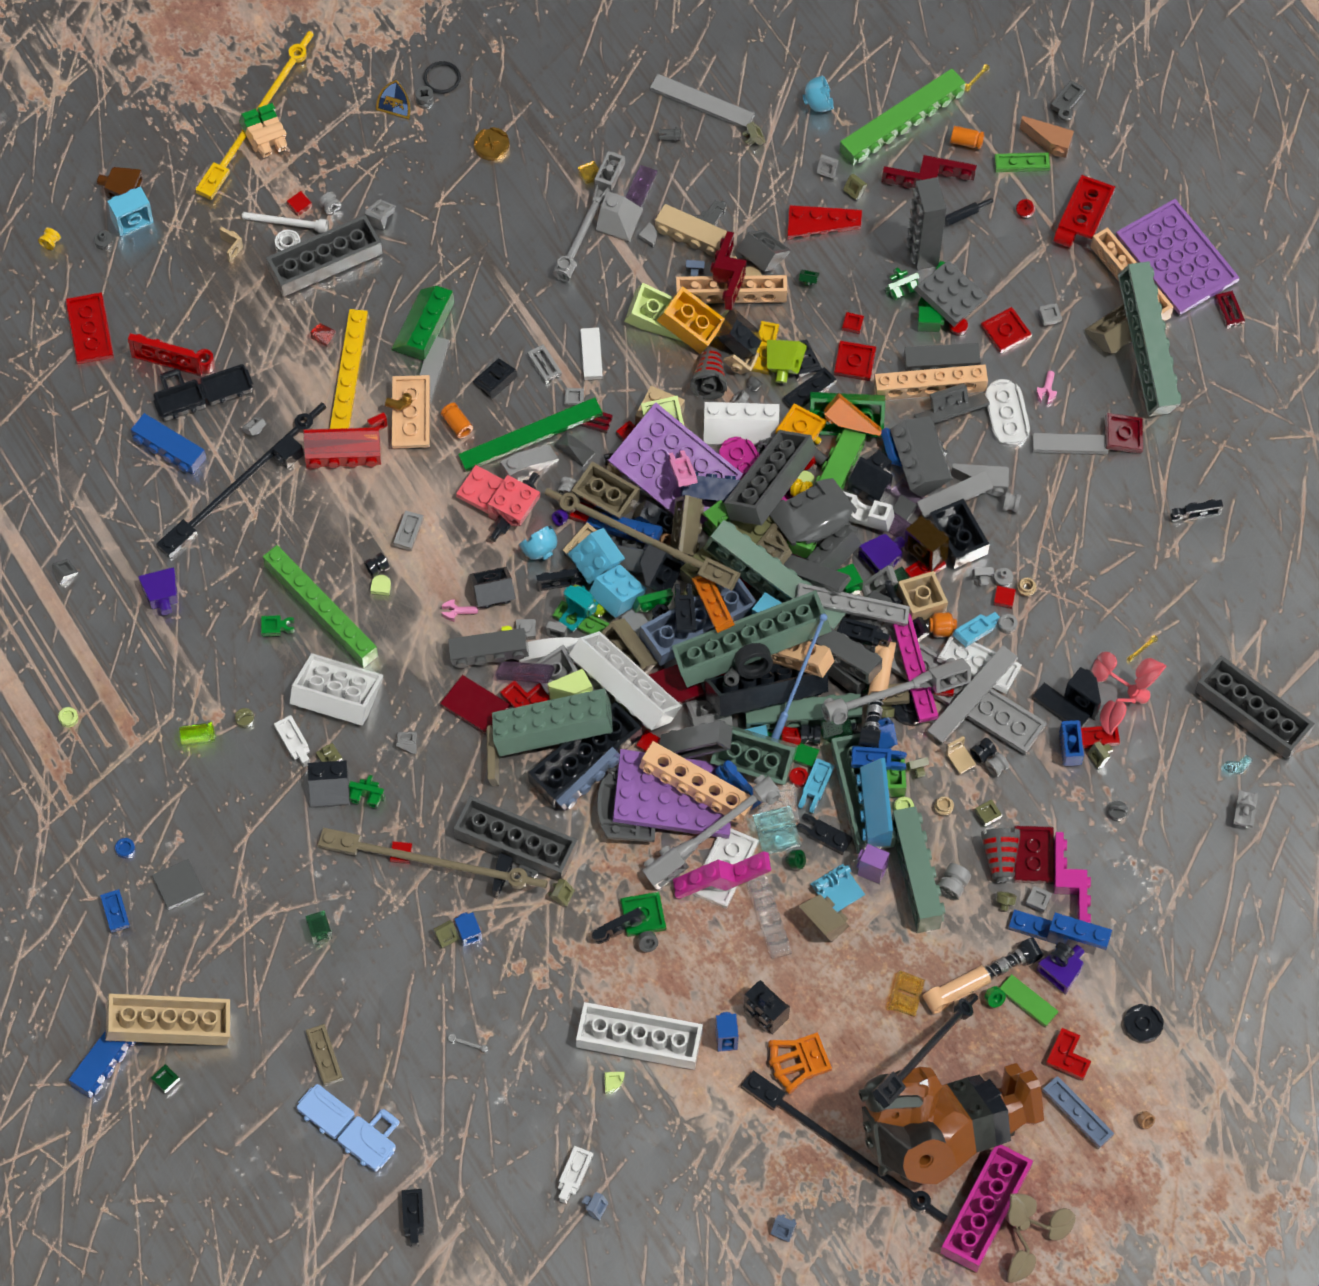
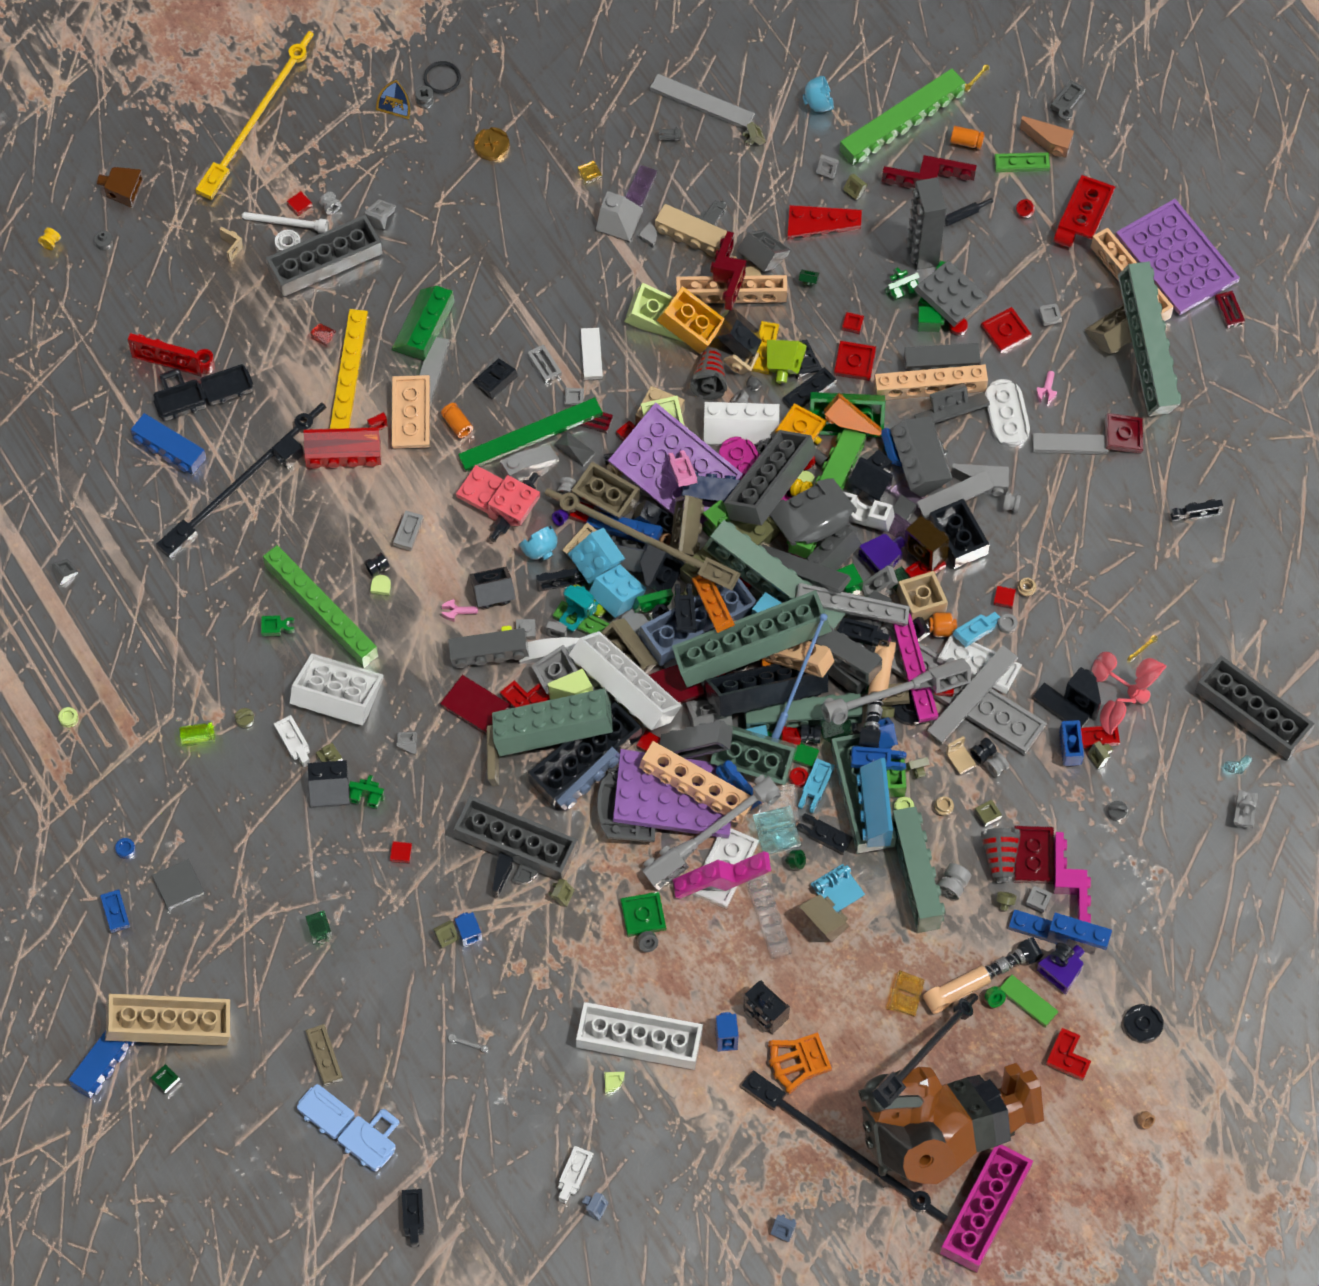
(89, 328): red tile -> none
(130, 211): medium azure brick -> none
(160, 589): dark purple torso -> none
(254, 426): light grey plate -> none
(264, 129): light nougat hips -> none
(351, 843): dark tan bar -> none
(400, 404): pearl gold arm -> none
(525, 672): clear purple tile -> none
(604, 181): light grey bar -> none
(618, 925): black hinge -> none
(695, 267): sand blue tile -> none
(732, 677): dark grey pin -> none
(750, 651): black tyre -> none
(775, 544): dark tan wing -> none
(872, 863): medium lavender brick -> none
(891, 592): black bar -> none
(983, 574): light grey tile -> none
(1003, 577): light grey tile -> none
(1020, 1209): dark tan plant -> none
(1078, 1112): sand blue plate -> none

